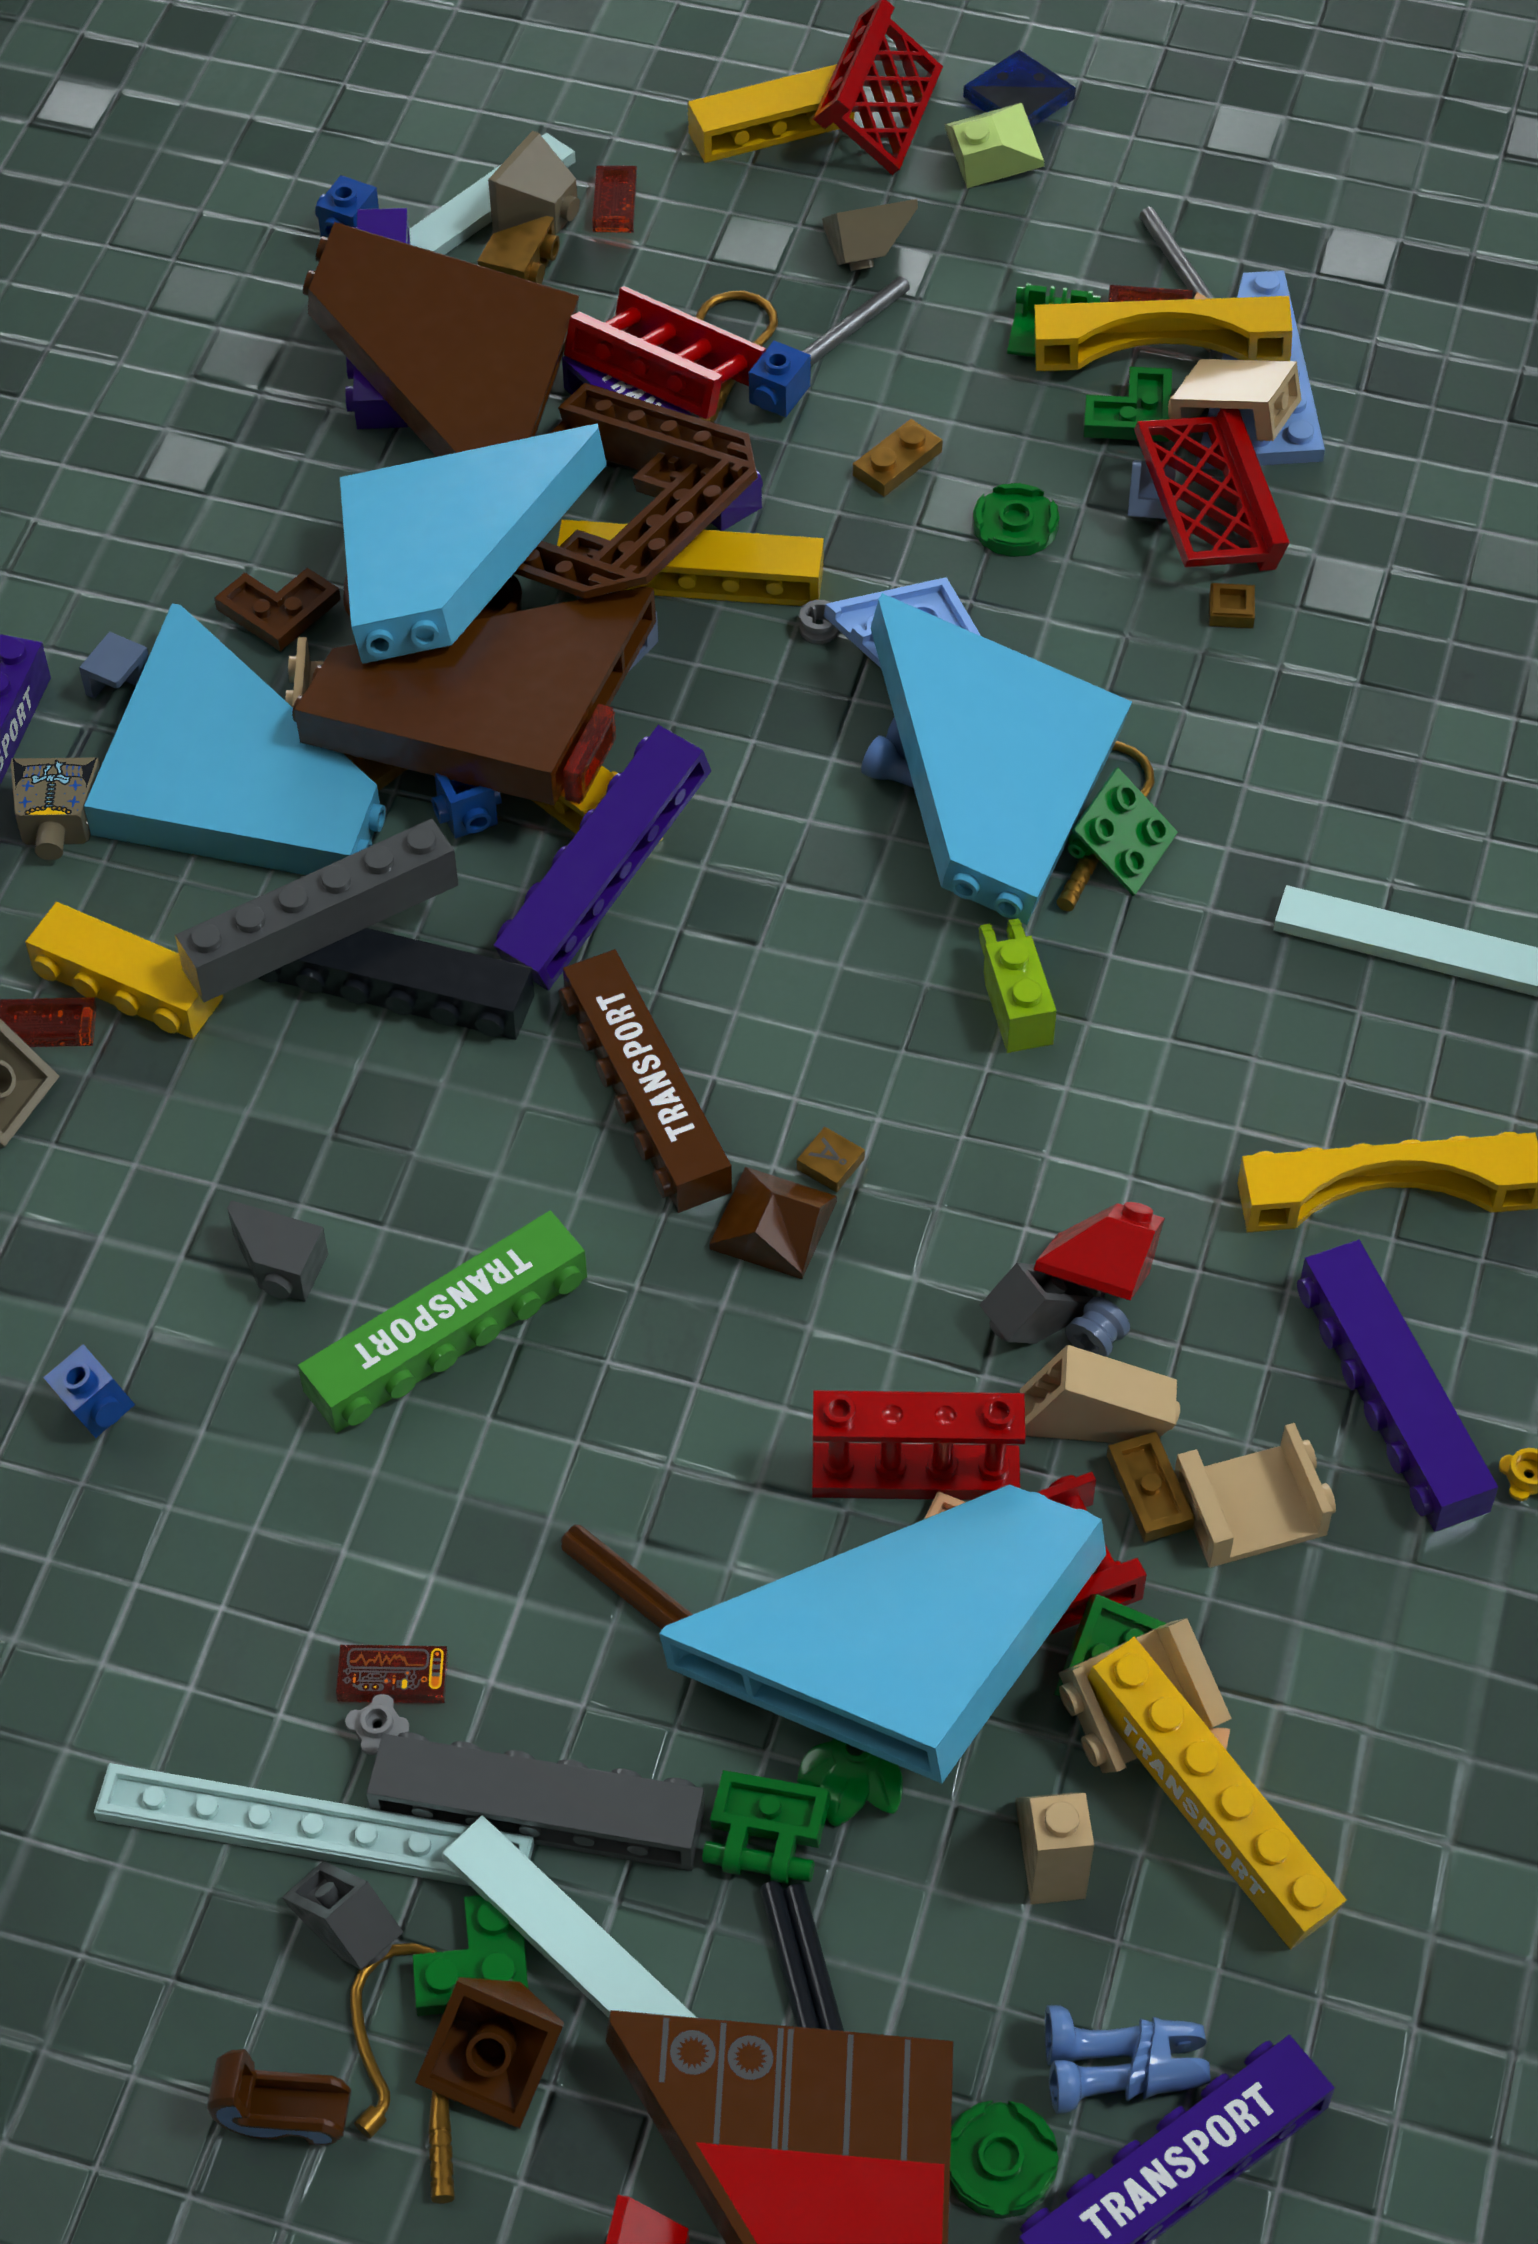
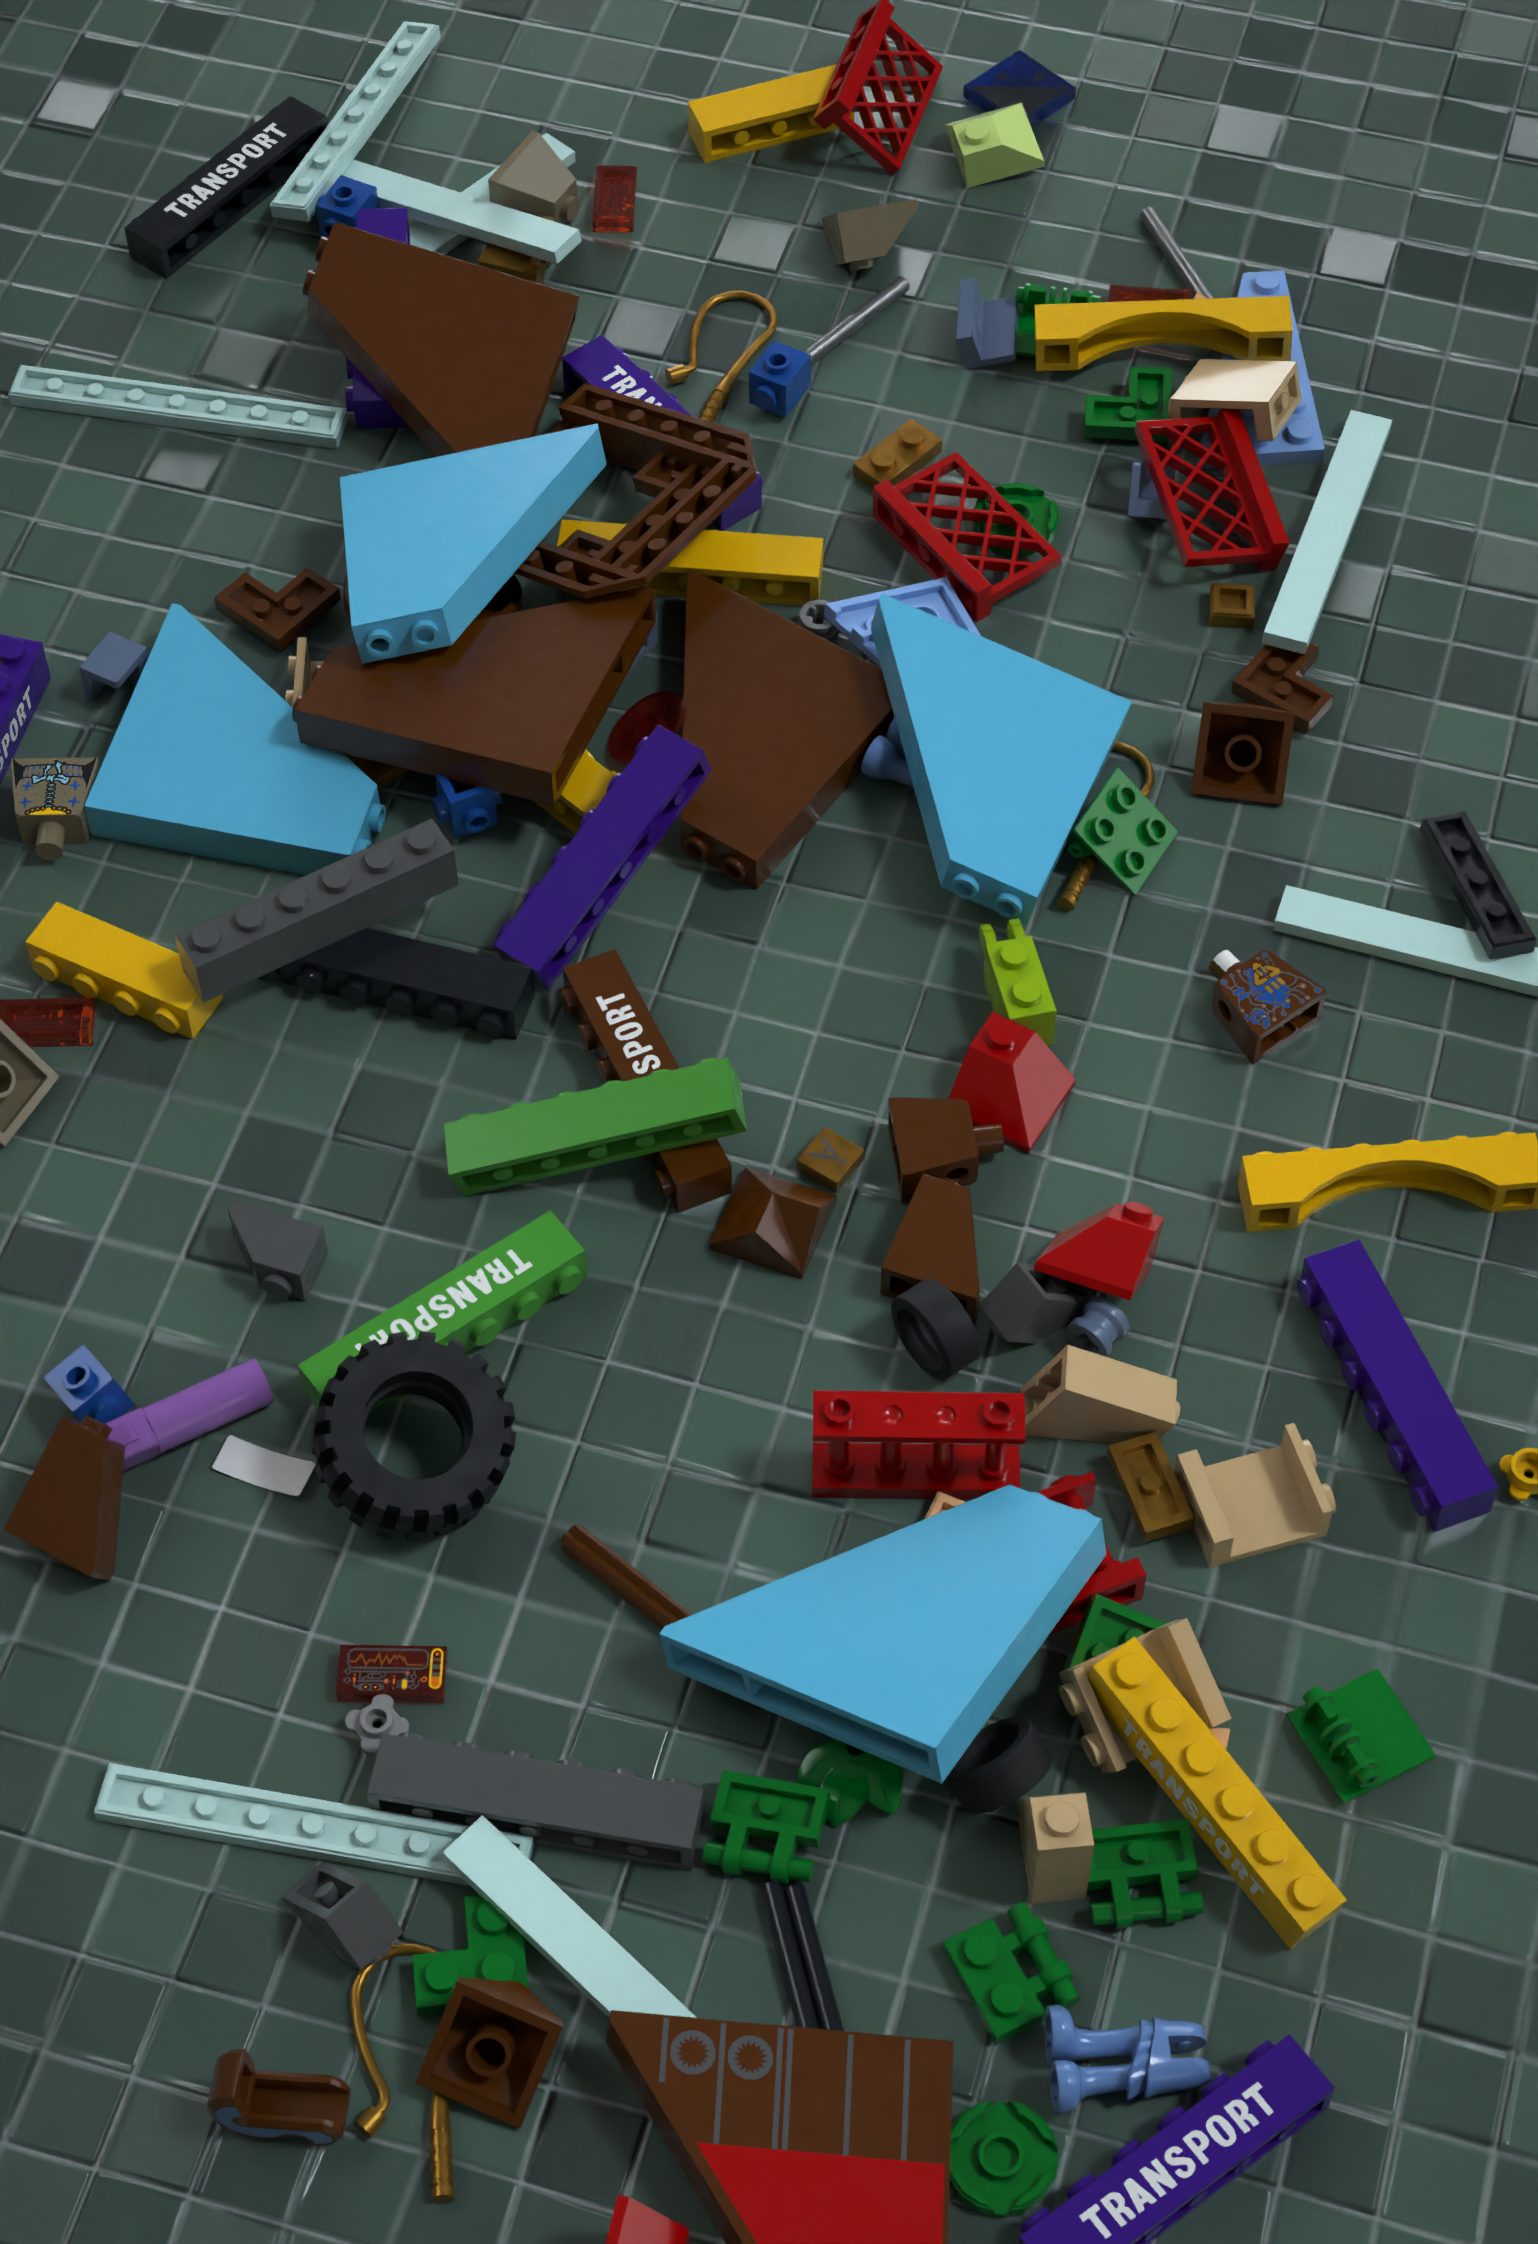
(75, 1498): none -> reddish brown slope
(178, 406): none -> light aqua tile
(191, 1412): none -> medium lavender piece
(224, 188): none -> black brick
(263, 1467): none -> white sticker
(355, 121): none -> light aqua tile
(428, 1371): none -> black tyre
(468, 214): none -> light aqua tile
(589, 754): clear red tile -> none
(595, 1126): none -> bright green brick
(640, 721): none -> clear red dish
(654, 369): red fence -> none
(778, 725): none -> reddish brown slope
(932, 545): none -> red fence
(935, 1244): none -> reddish brown slope
(935, 1329): none -> black tyre
(937, 1140): none -> reddish brown torso
(986, 328): none -> sand blue panel
(995, 1981): none -> green plate
(1000, 1765): none -> black tyre
(1012, 1081): none -> red slope
(1141, 1856): none -> green plate
(1243, 752): none -> reddish brown slope
(1263, 1001): none -> reddish brown torso
(1277, 682): none -> reddish brown plate
(1327, 532): none -> light aqua tile
(1359, 1735): none -> green hinge
(1477, 885): none -> black tile

